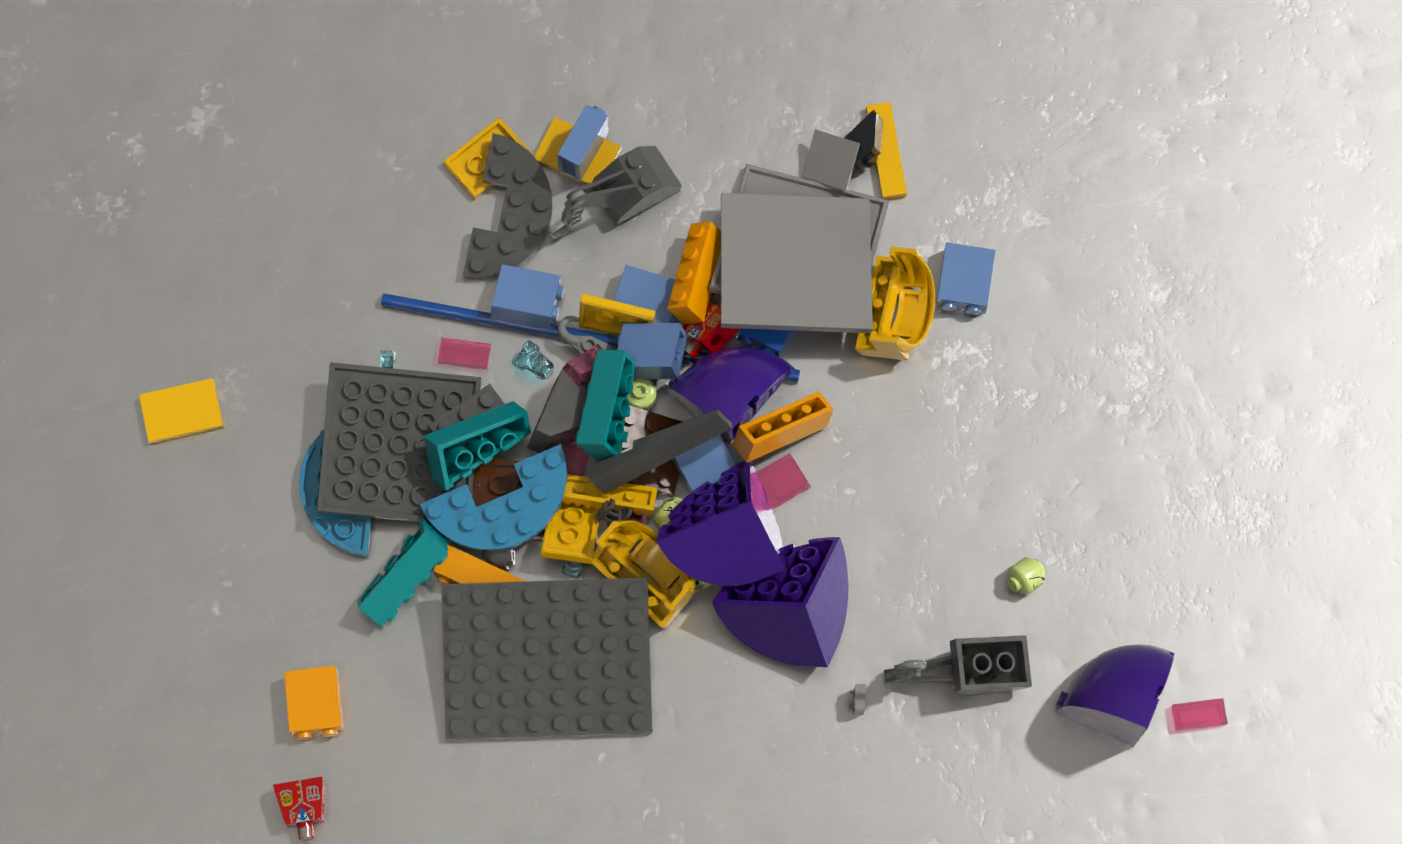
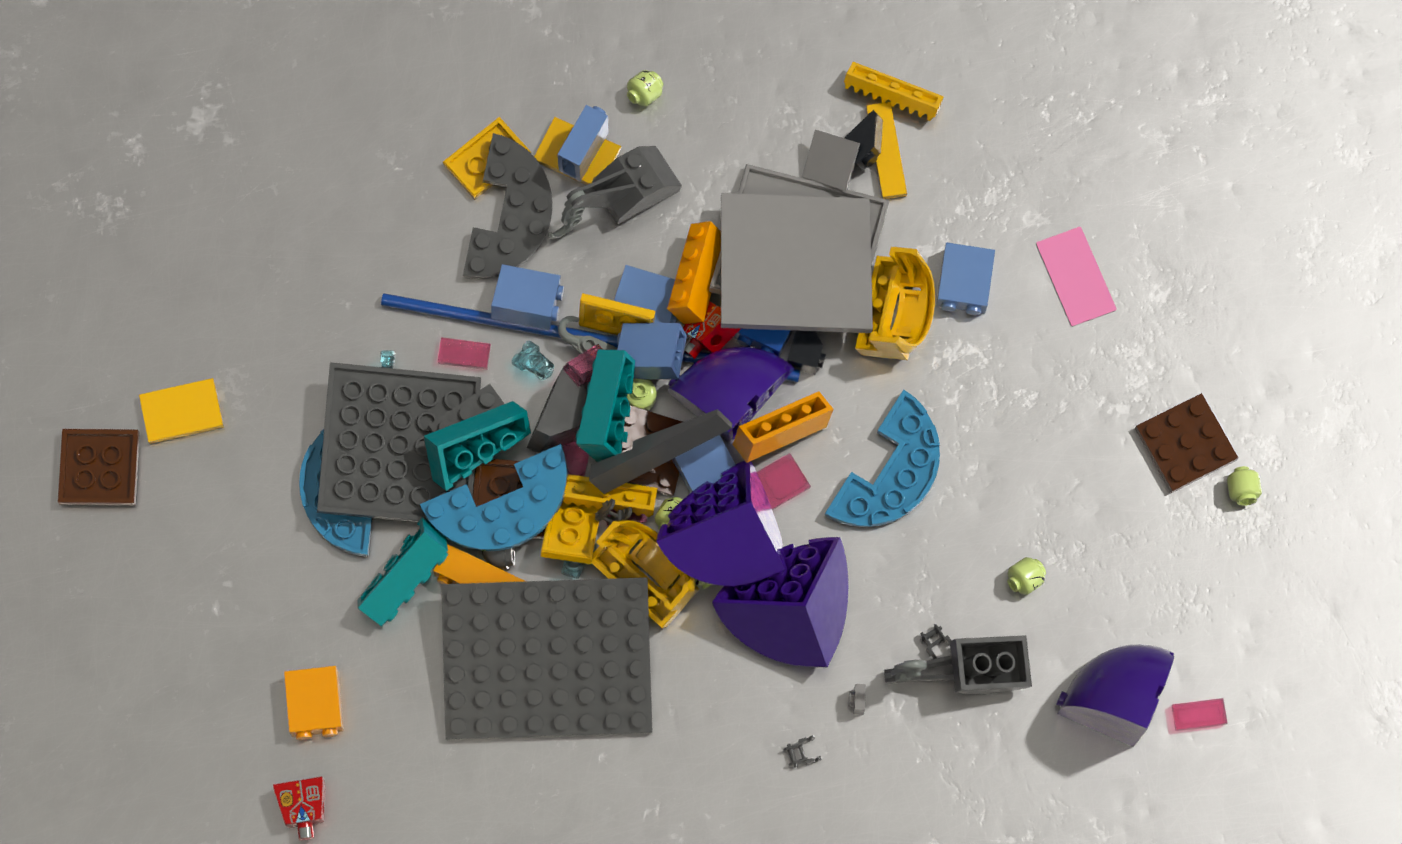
(98, 467): none -> reddish brown plate
(644, 88): none -> yellowish green head
(794, 762): none -> dark grey piece
(806, 352): none -> black slope
(893, 89): none -> yellow gear
(903, 479): none -> dark azure plate
(937, 630): none -> dark grey piece
(1076, 276): none -> bright pink sticker
(1186, 443): none -> reddish brown plate
(1244, 486): none -> yellowish green head

